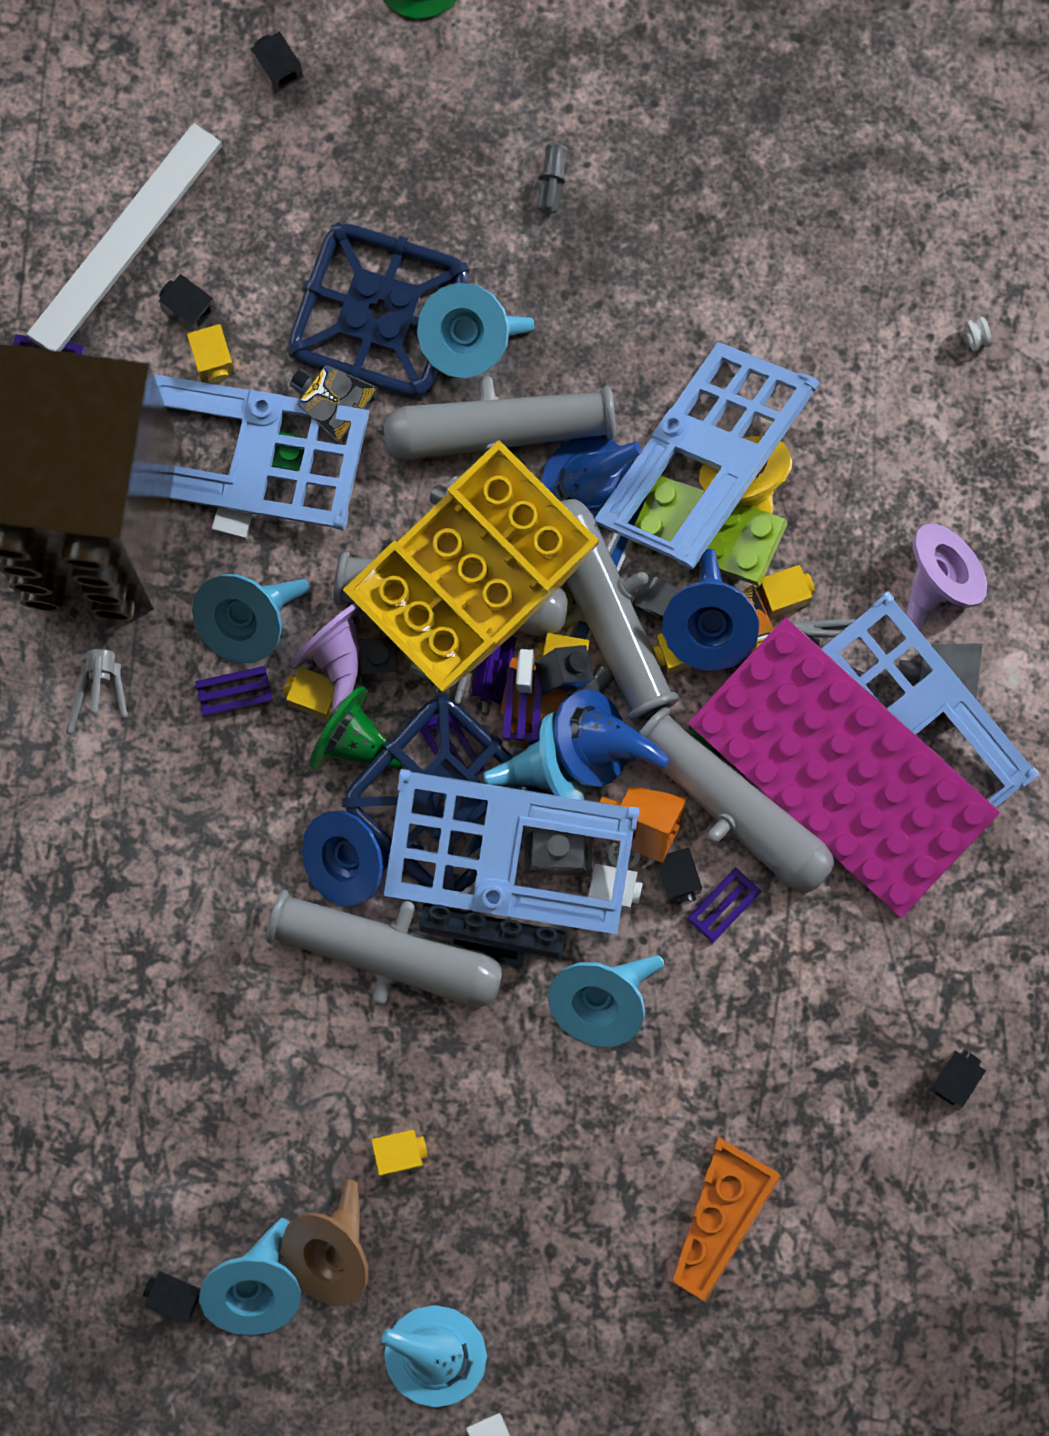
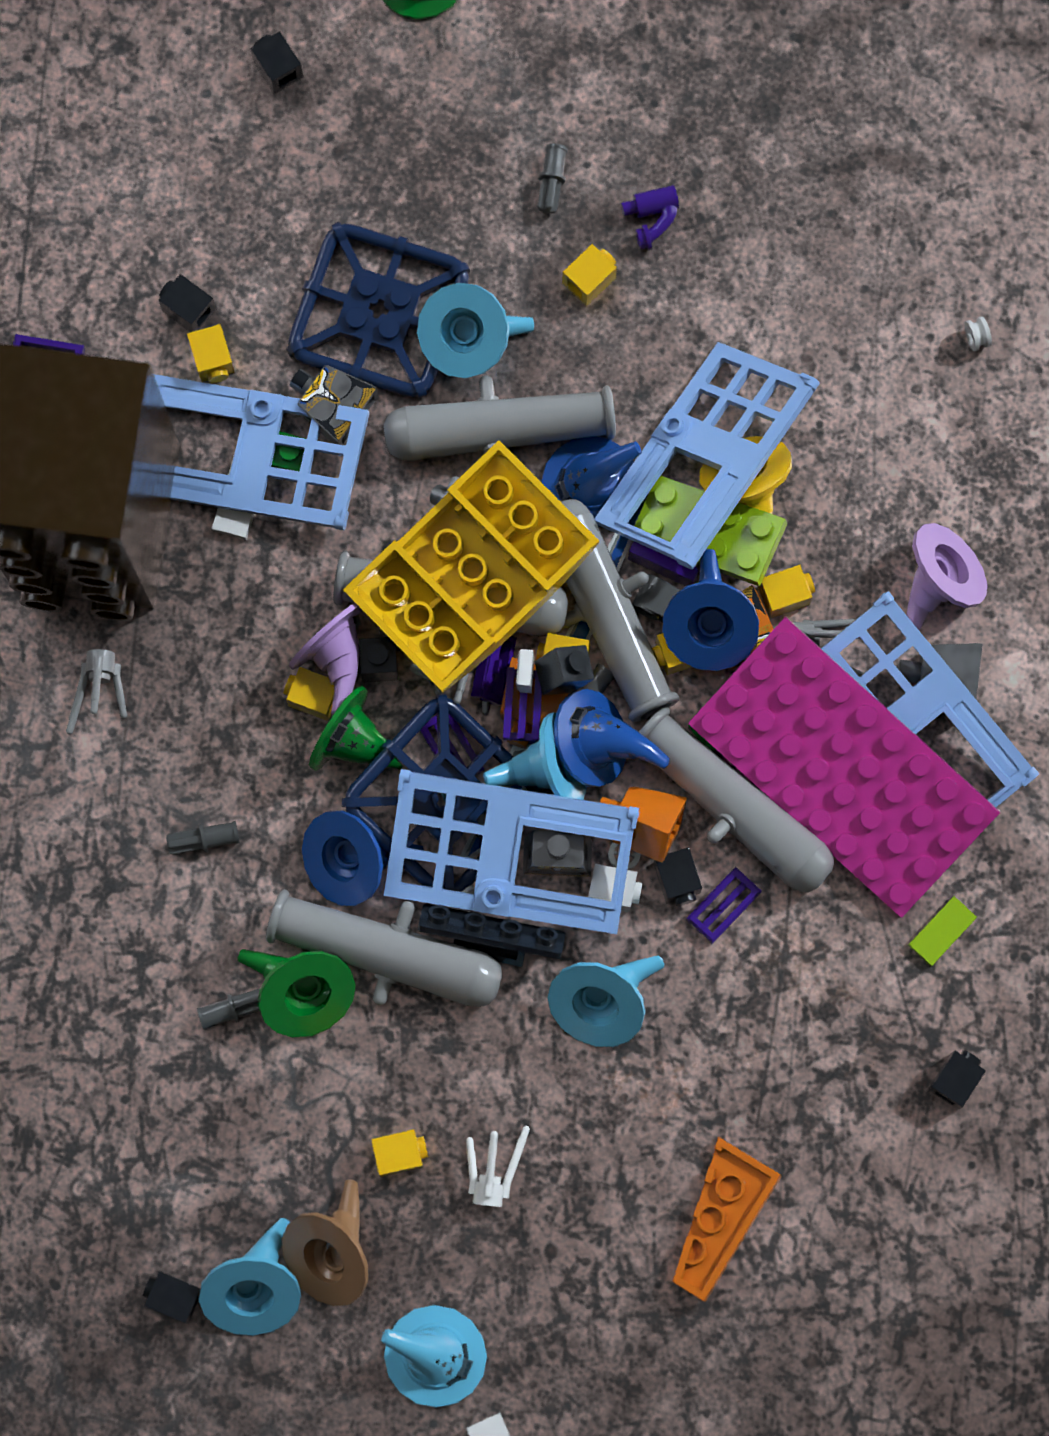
(124, 239): white tile -> none
(202, 838): none -> dark grey axle
(229, 1009): none -> dark grey axle
(233, 678): dark purple tile -> none
(242, 617): medium azure piece -> none
(302, 991): none -> green piece
(489, 1188): none -> white plant
(590, 274): none -> yellow brick
(652, 202): none -> dark purple plant
(662, 564): none -> dark purple tile
(942, 931): none -> lime piece

